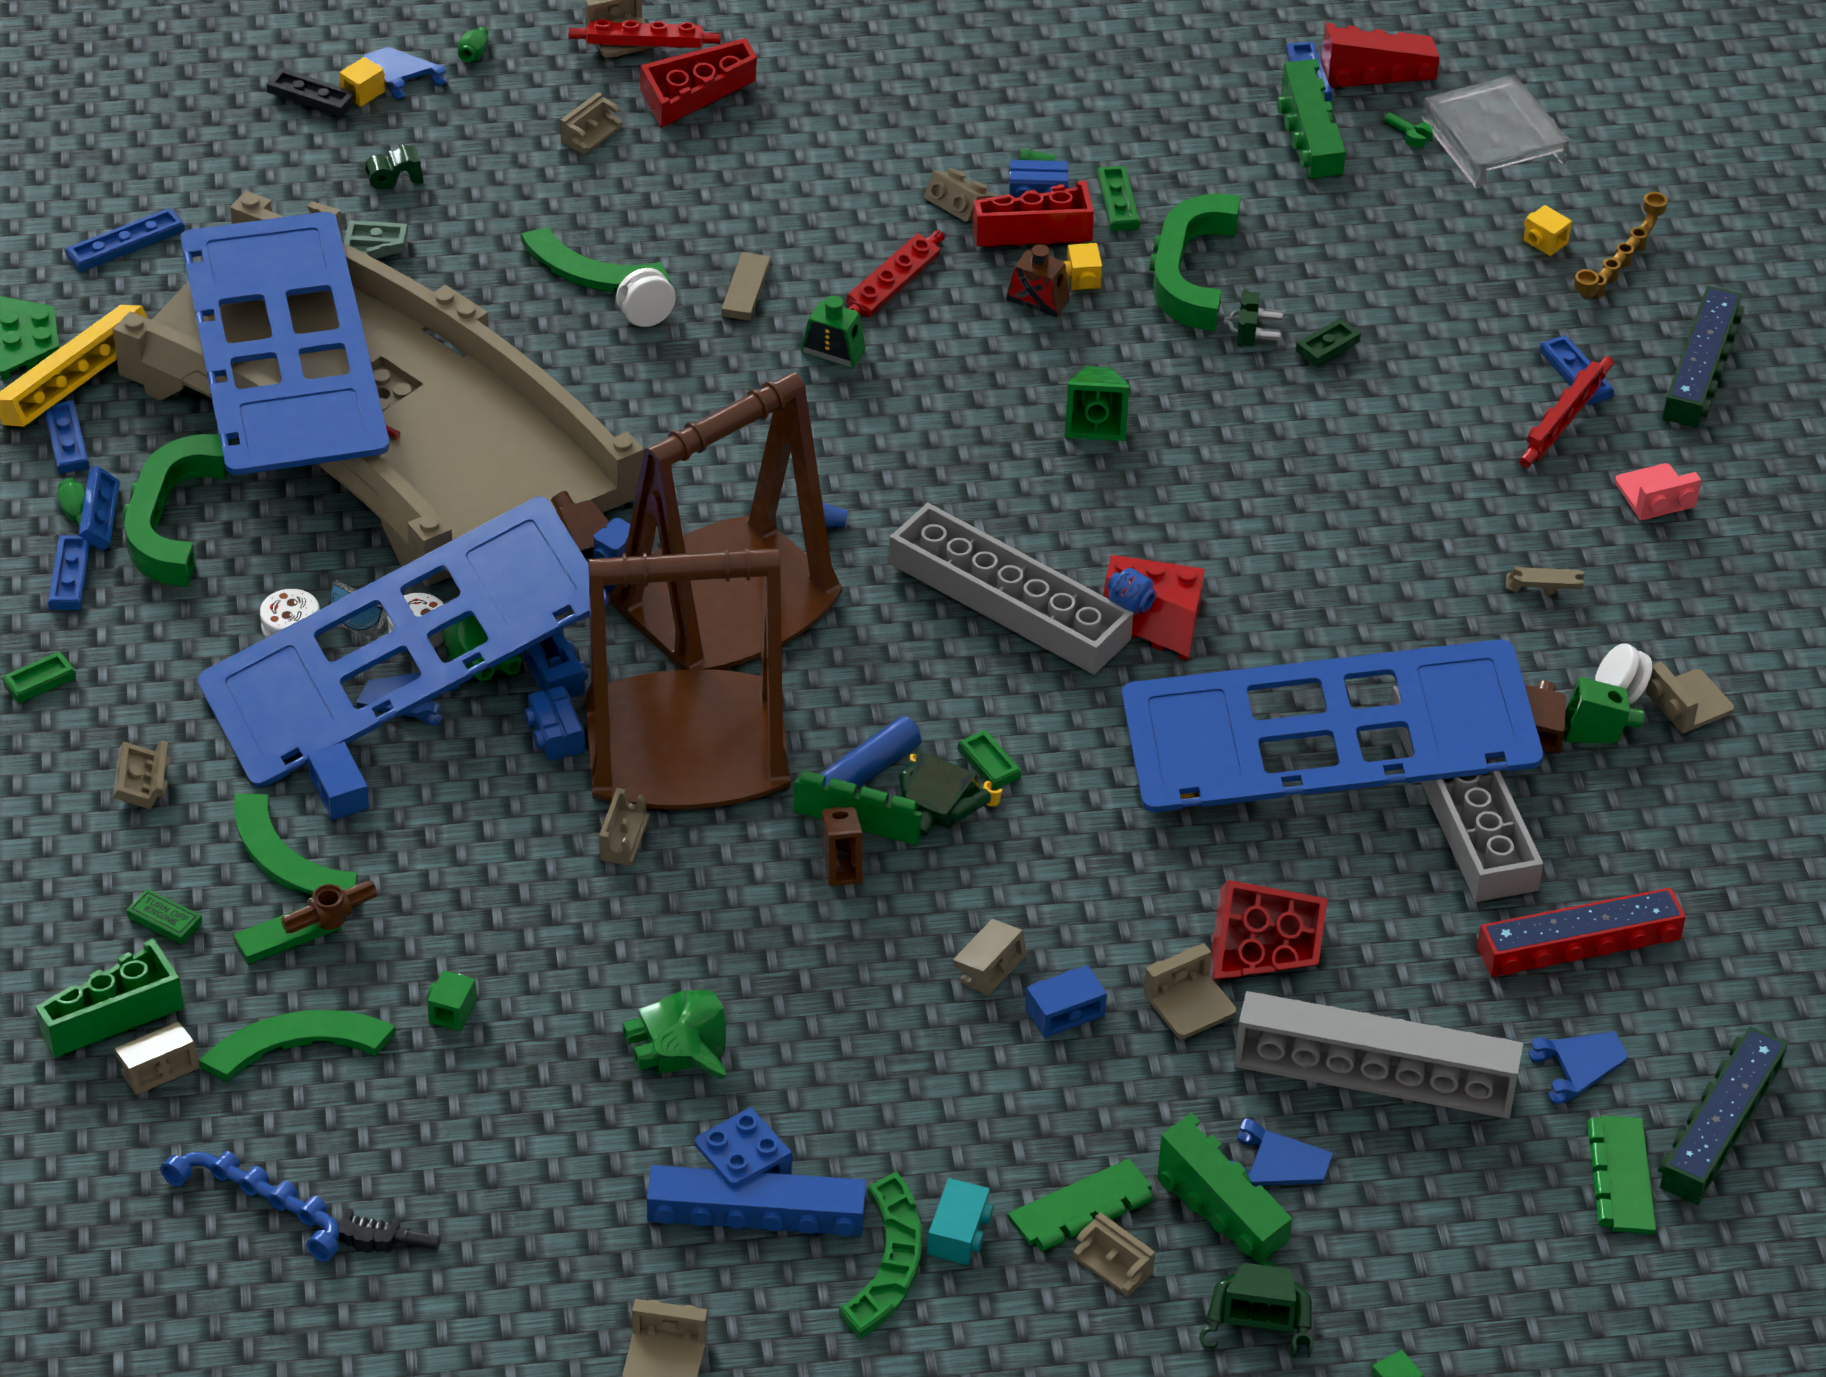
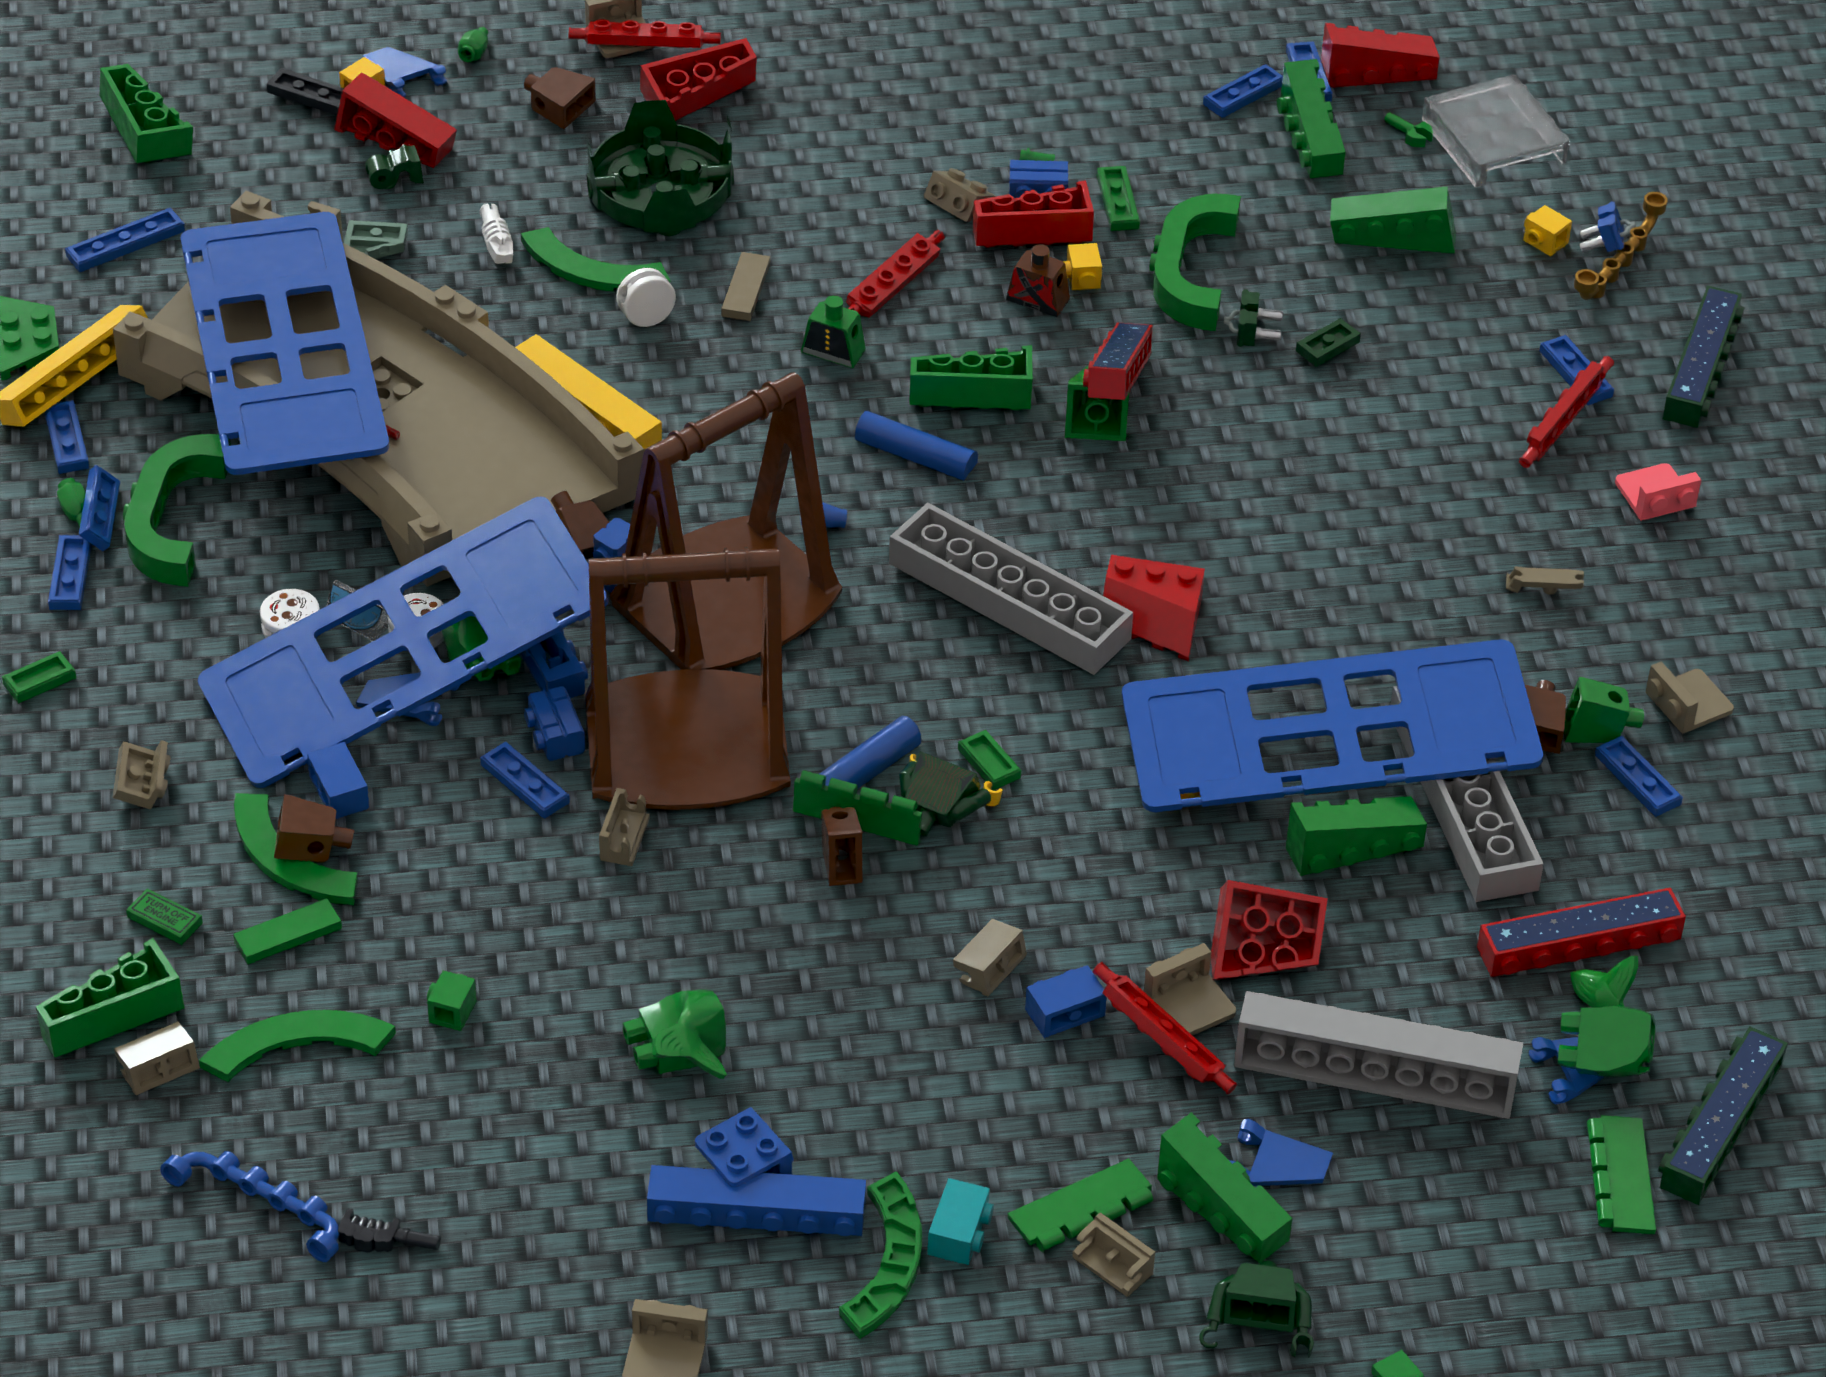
(141, 116): none -> green wedge
(308, 831): none -> reddish brown torso
(329, 906): reddish brown axle -> none
(392, 120): none -> red wedge
(496, 235): none -> white hinge
(525, 780): none -> blue tile
(560, 95): none -> reddish brown torso
(590, 124): dark tan hinge -> none
(598, 397): none -> yellow brick
(666, 154): none -> dark green piece
(915, 445): none -> blue brick
(973, 380): none -> green wedge
(1119, 361): none -> red brick
(1132, 590): blue head -> none
(1163, 1029): none -> red plate
(1243, 91): none -> blue tile
(1351, 833): none -> green wedge
(1396, 220): none -> green wedge
(1610, 228): none -> blue piece
(1611, 1036): none -> green hips
(1626, 669): white head -> none
(1638, 776): none -> blue tile

